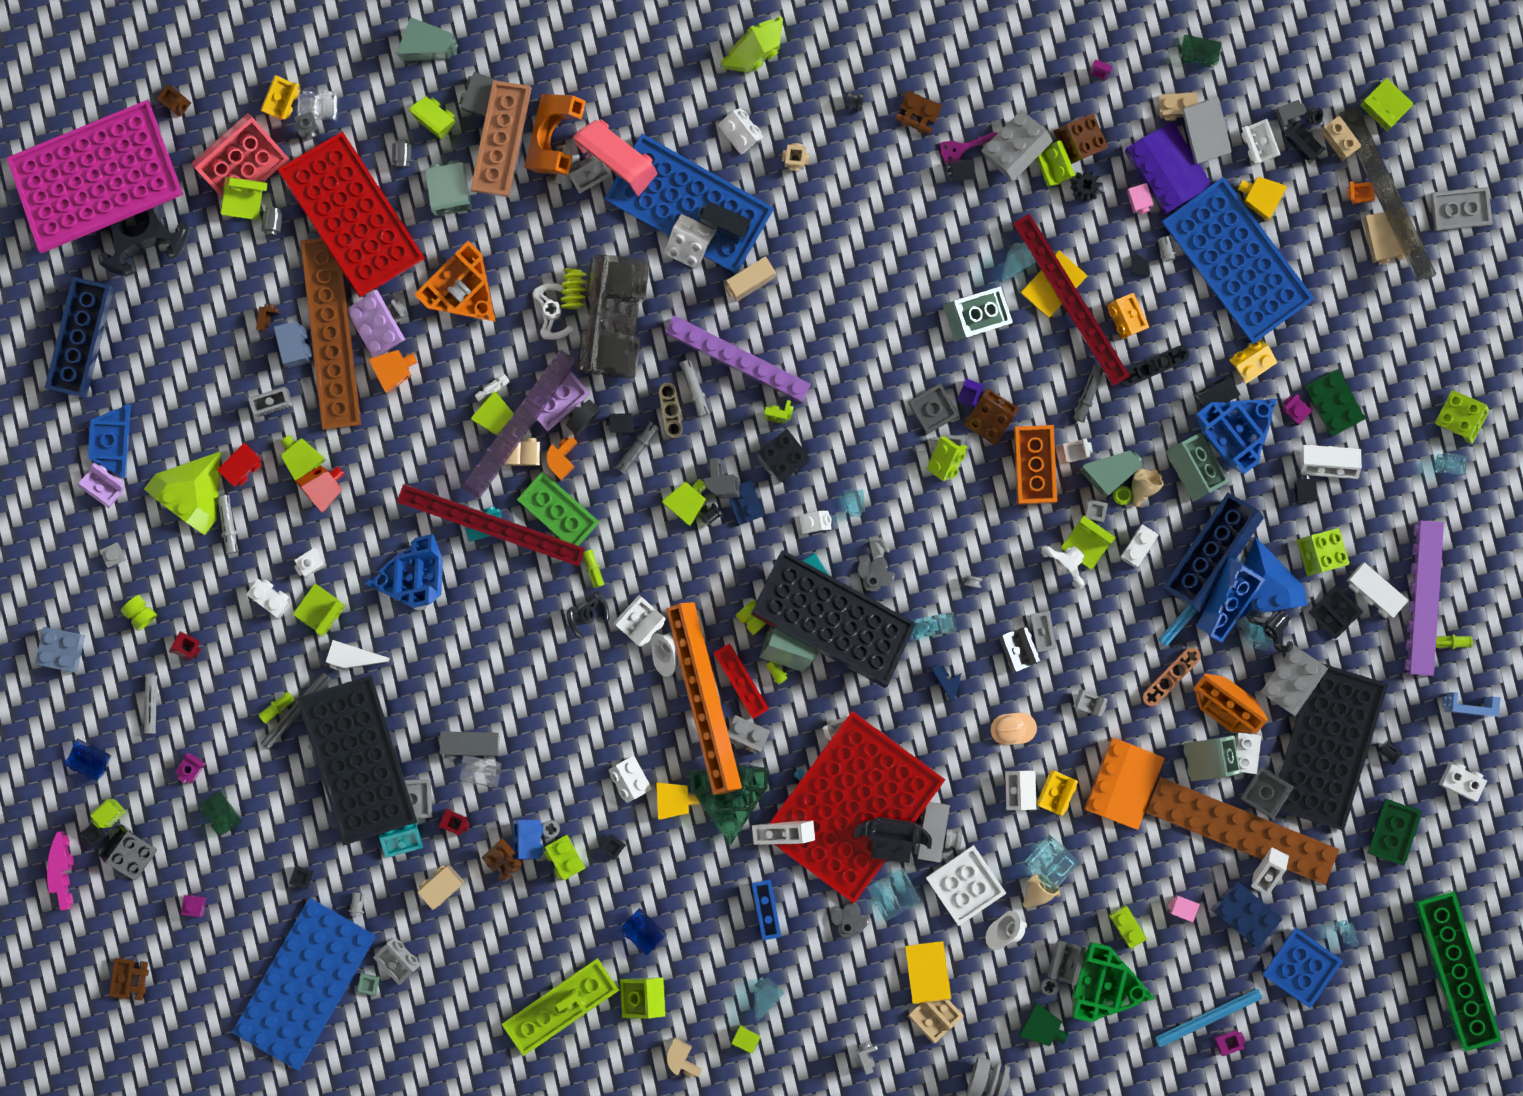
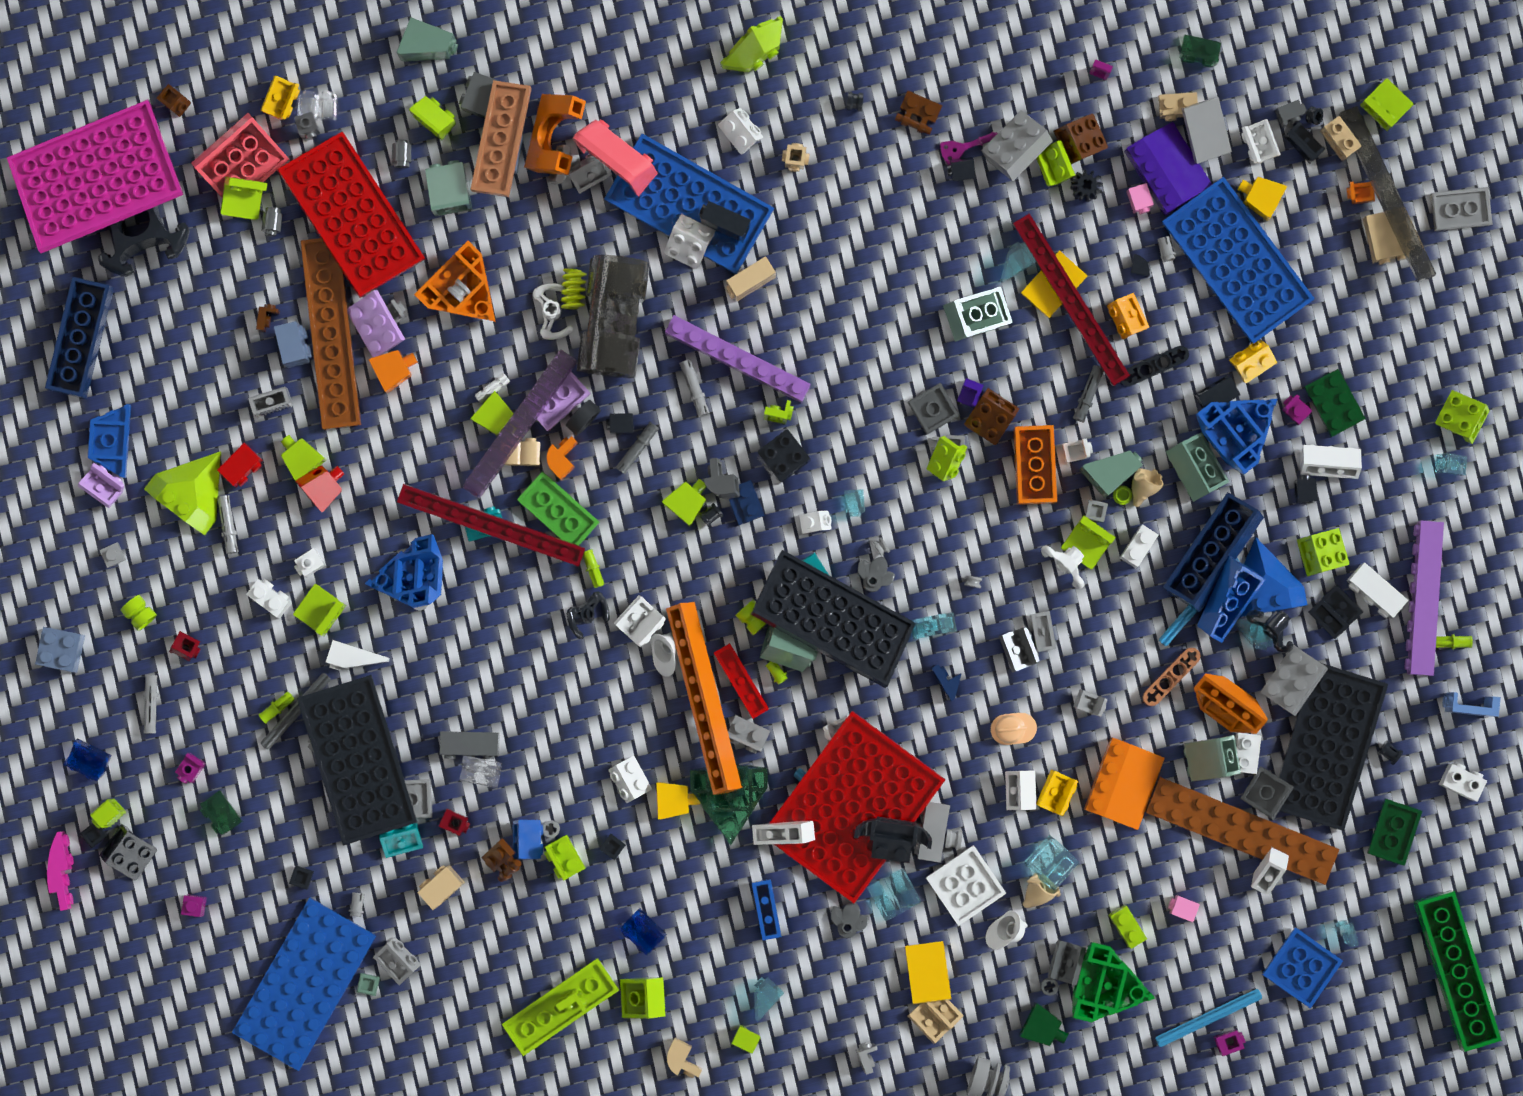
(122, 979): reddish brown plate -> none
(666, 402): dark tan beam -> none
(1246, 914): dark blue brick -> none

